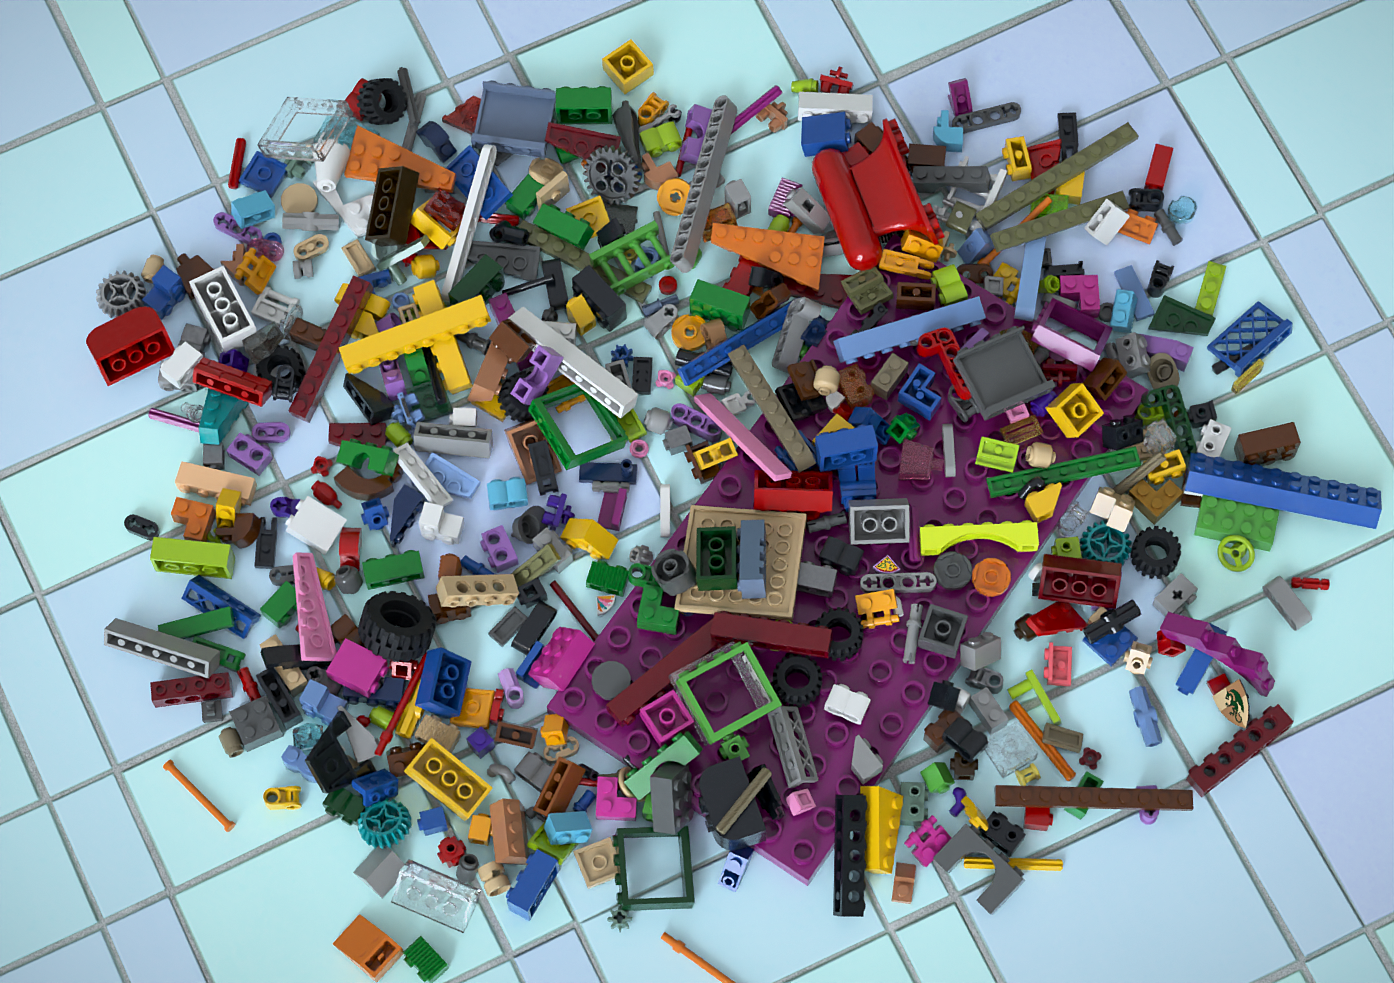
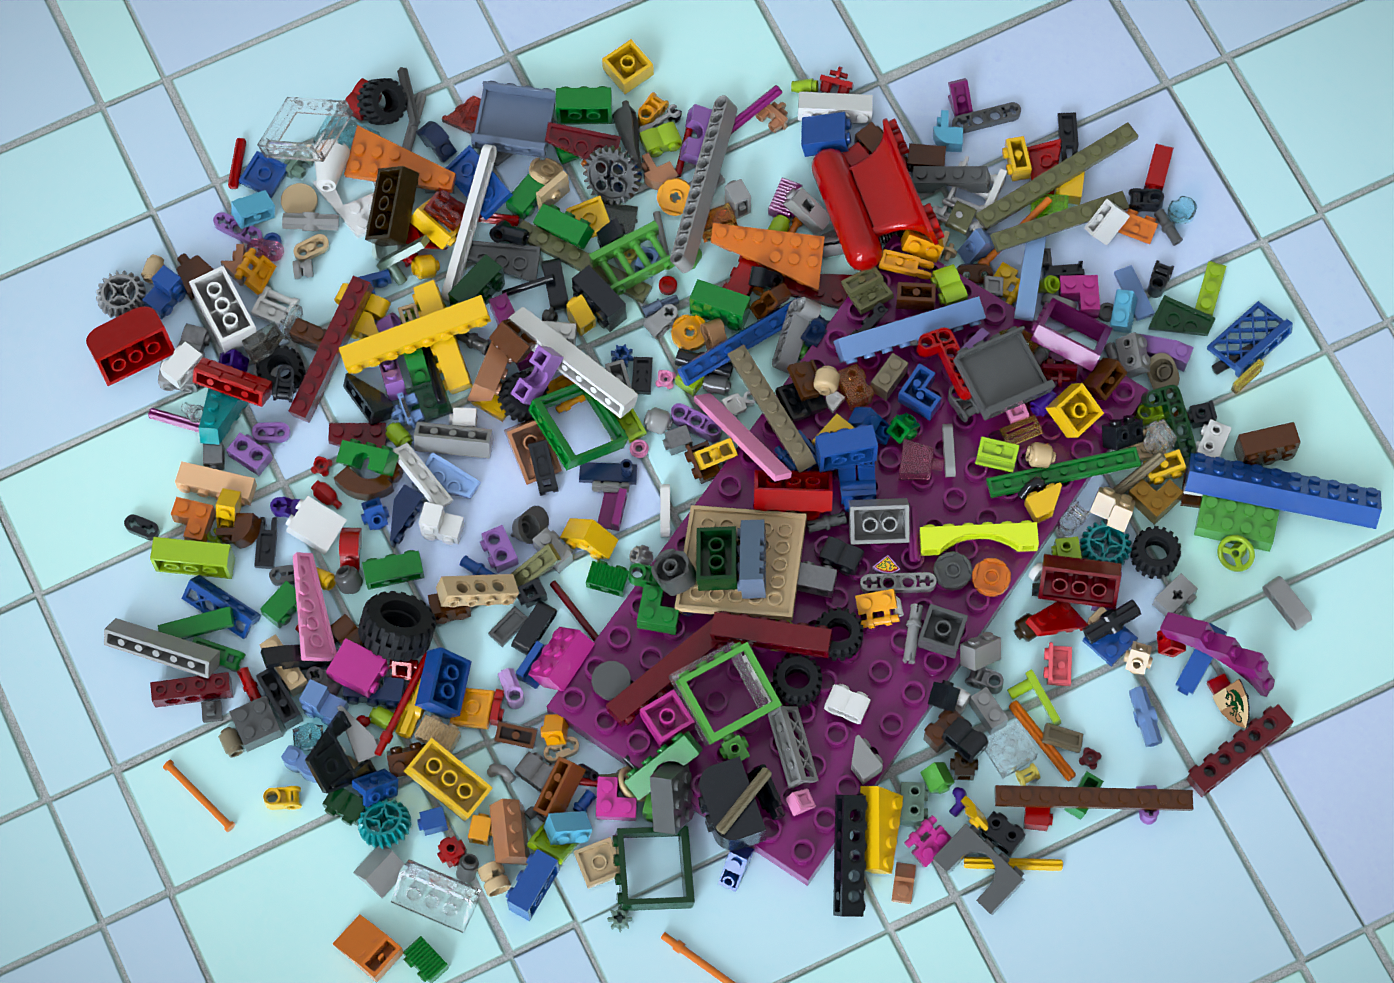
(358, 258): tan tile -> none
(399, 300): medium blue tile -> none
(449, 565): dark orange brick -> none
(480, 742): dark purple brick -> none
(507, 493): medium azure brick -> none
(554, 519): dark purple hips -> none
(604, 603): tile -> none
(843, 411): red plate -> none
(1310, 583): red axle -> none

